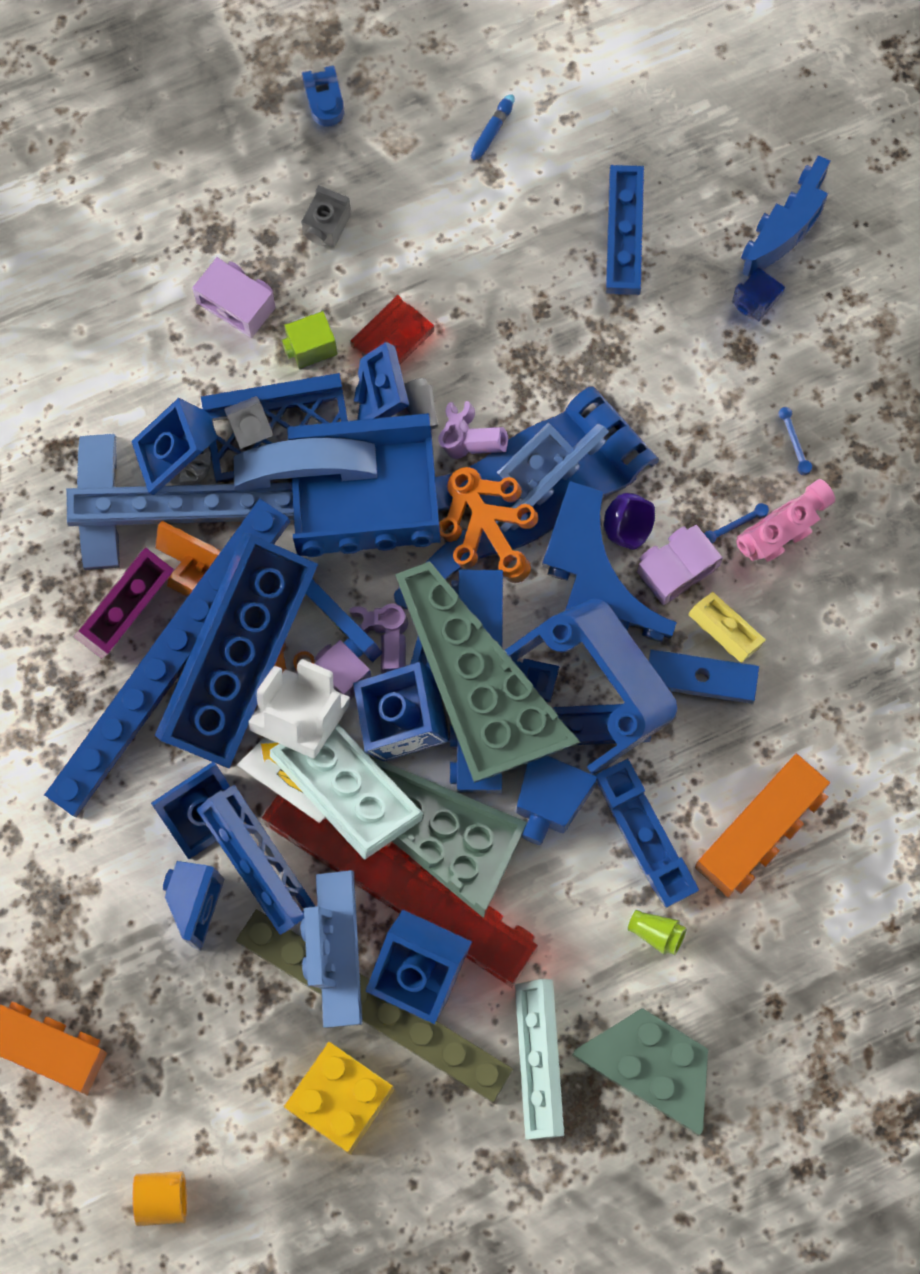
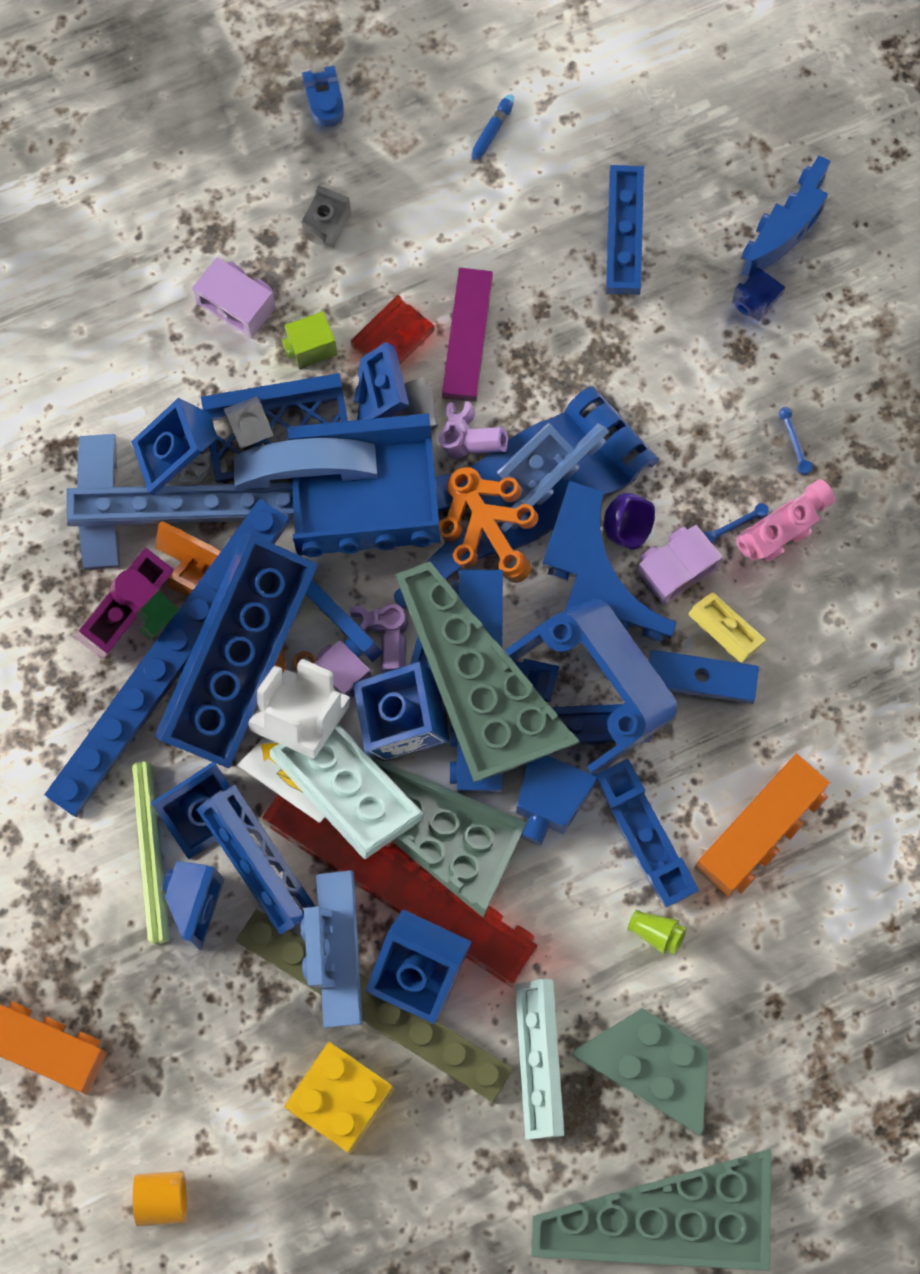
(144, 599): none -> leg
(150, 853): none -> yellowish green axle
(467, 334): none -> magenta tile
(689, 1219): none -> sand green wing

